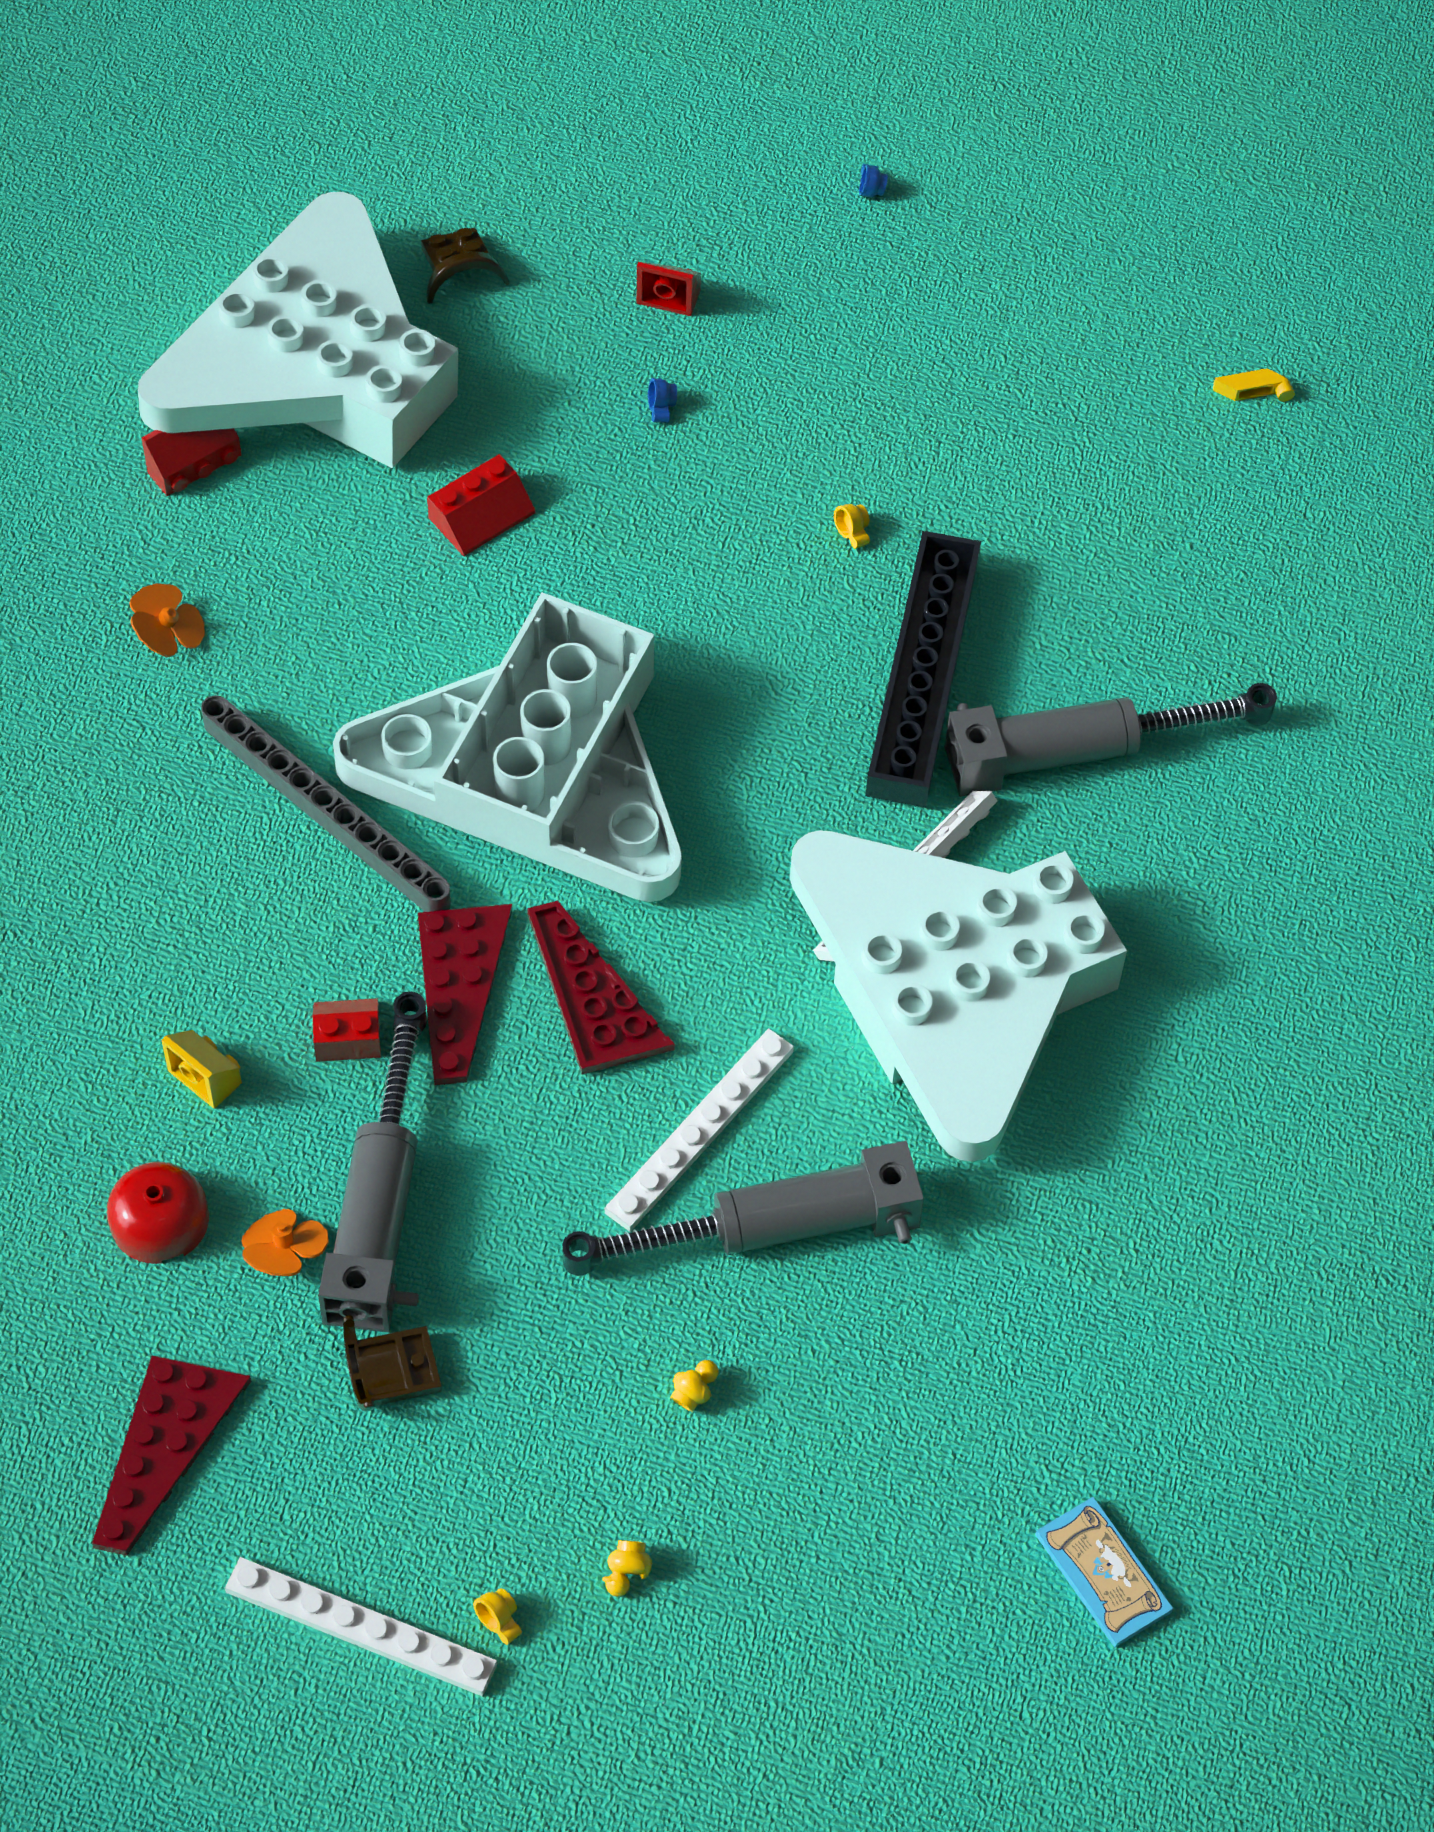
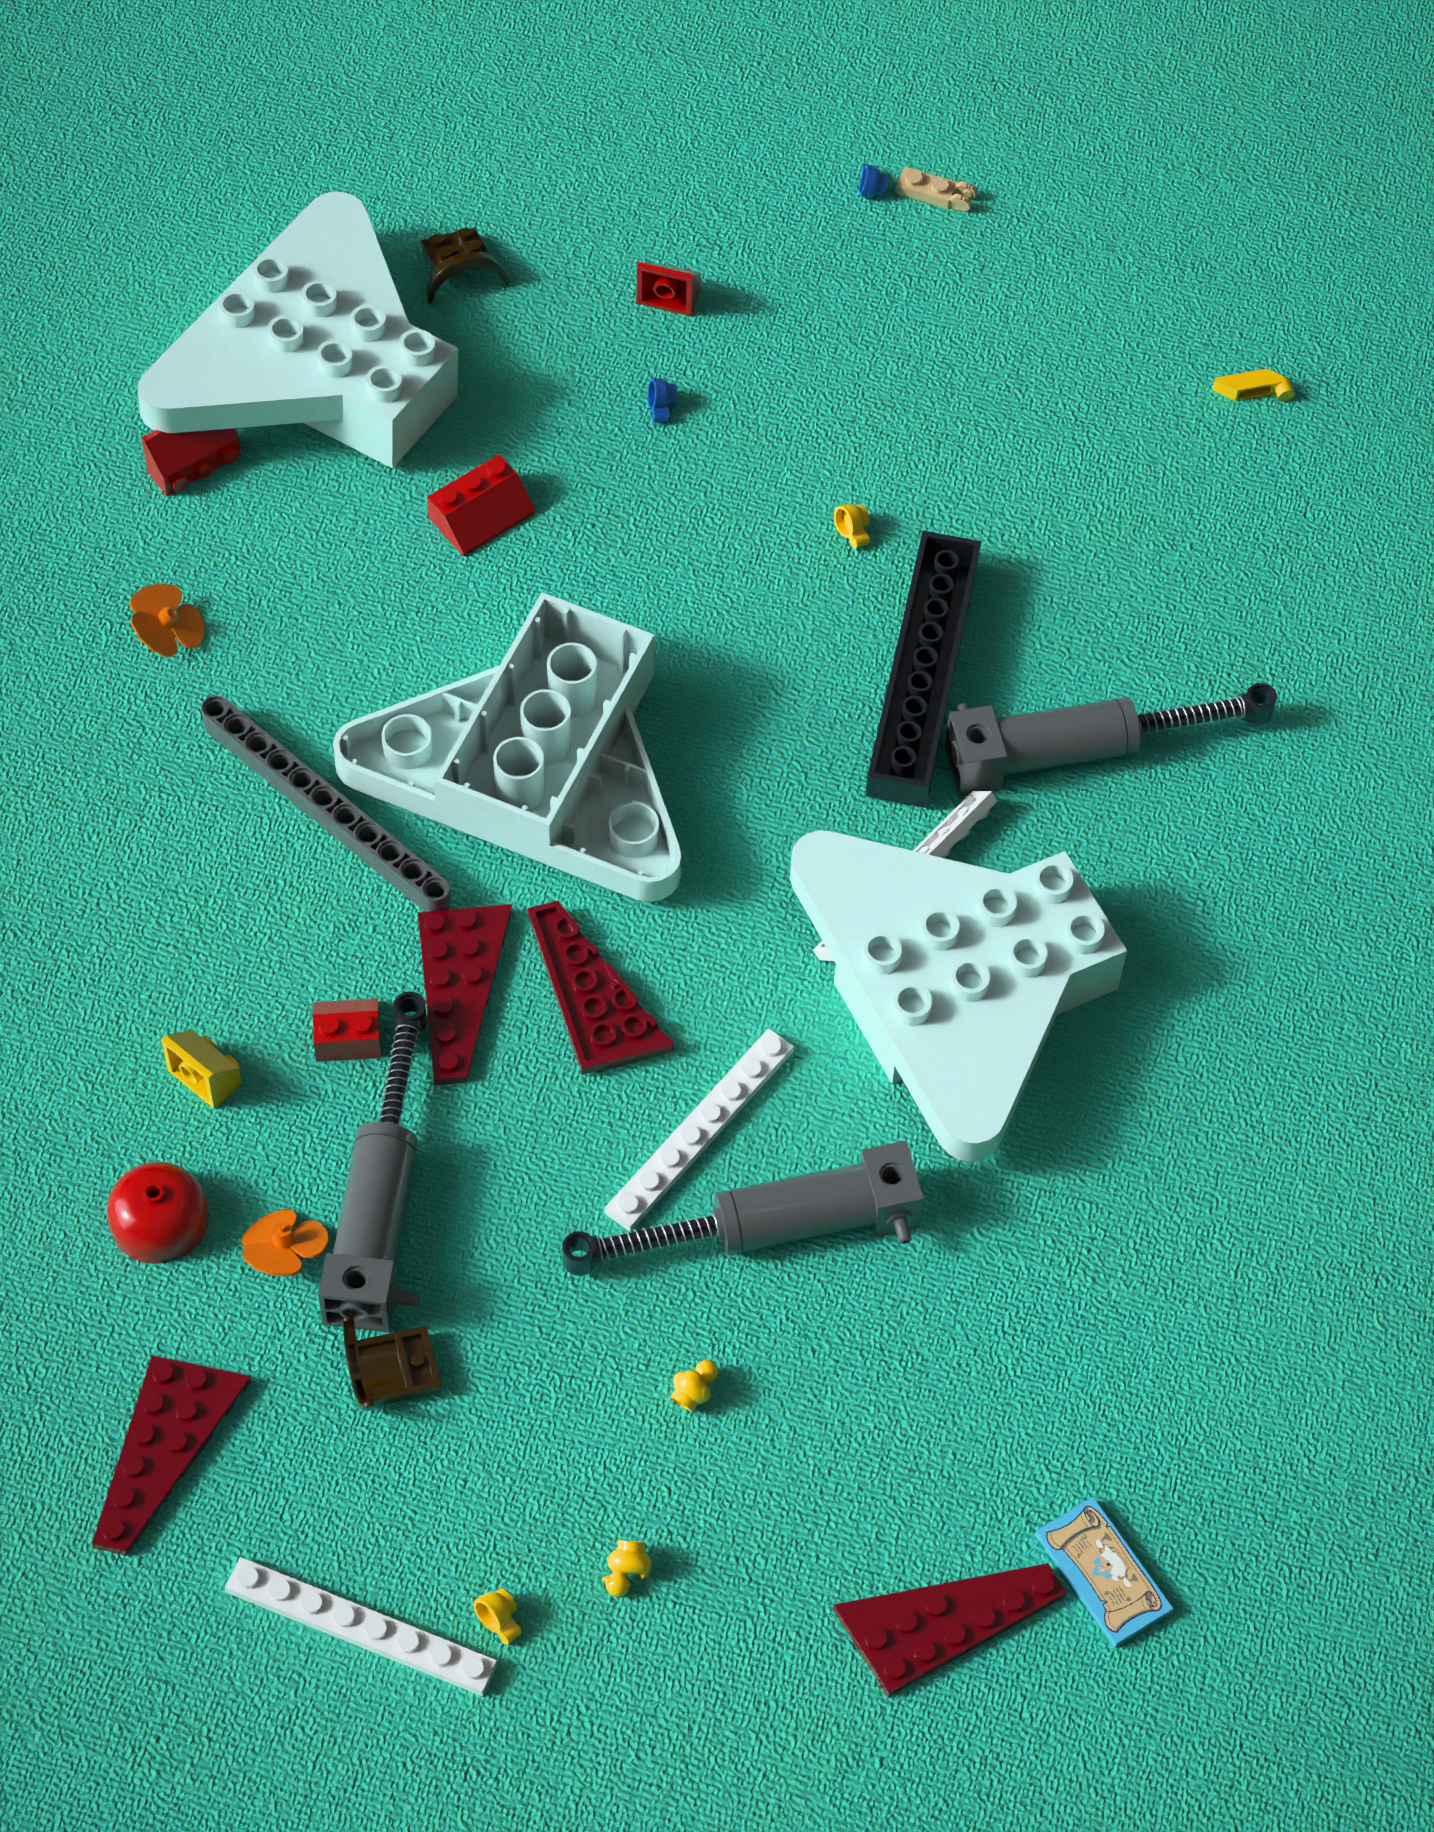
(930, 1626): none -> dark red wing
(935, 189): none -> tan hinge

